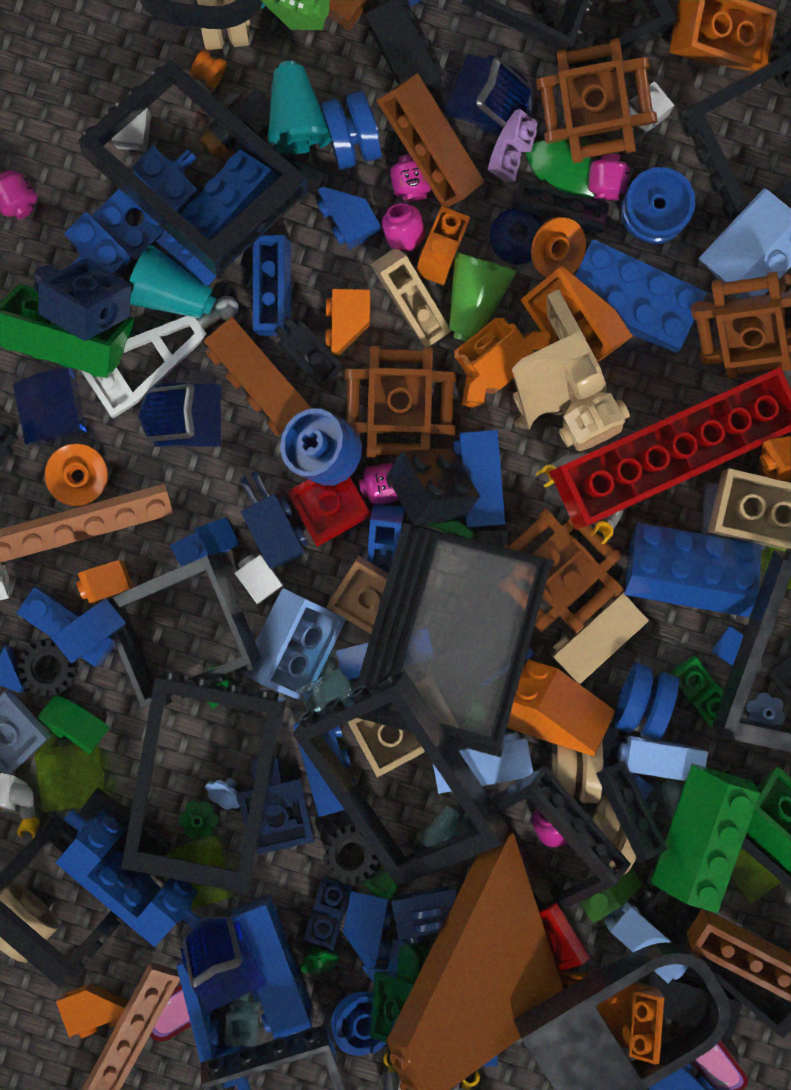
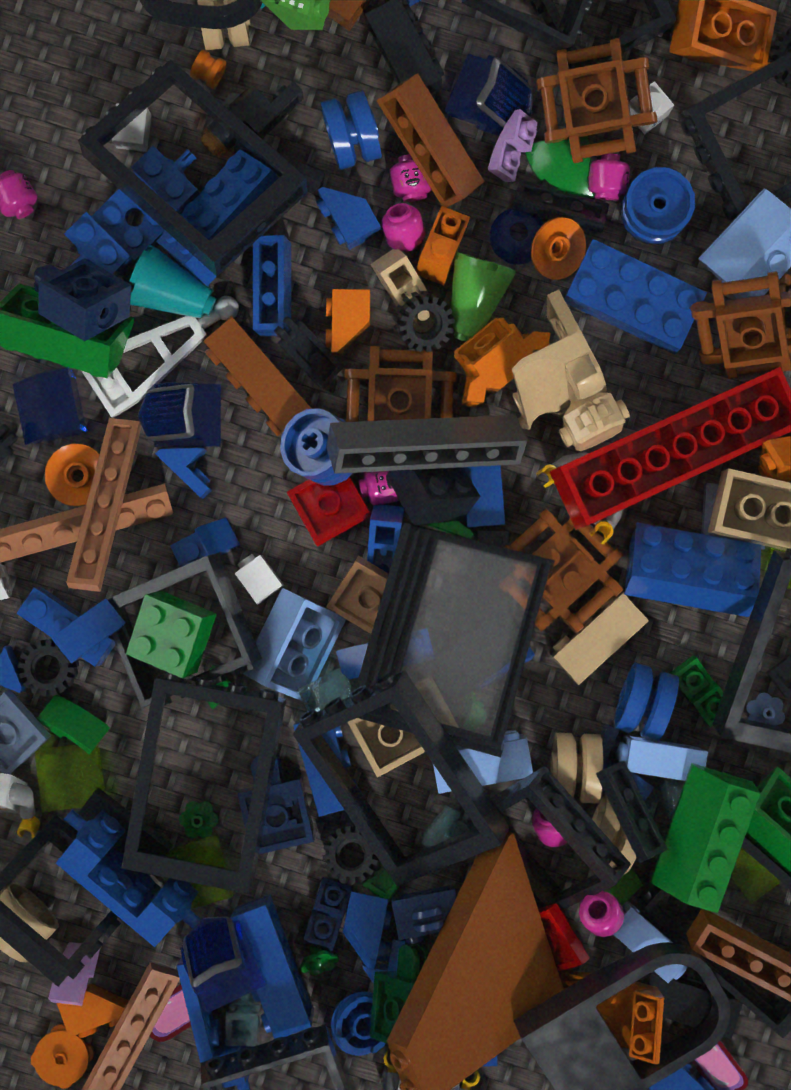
(61, 1058): none -> orange piece
(73, 990): none -> lavender slope
(104, 505): none -> nougat plate
(104, 581): orange slope -> none
(171, 634): none -> green brick
(180, 462): none -> blue slope
(223, 793): light blue plant -> none
(272, 526): dark blue brick -> none
(295, 112): teal cone -> none
(425, 443): none -> dark grey brick
(438, 331): none -> black tyre
(559, 710): orange slope -> none
(594, 316): orange slope -> none
(601, 914): none -> dark pink head
(728, 645): blue tile -> none

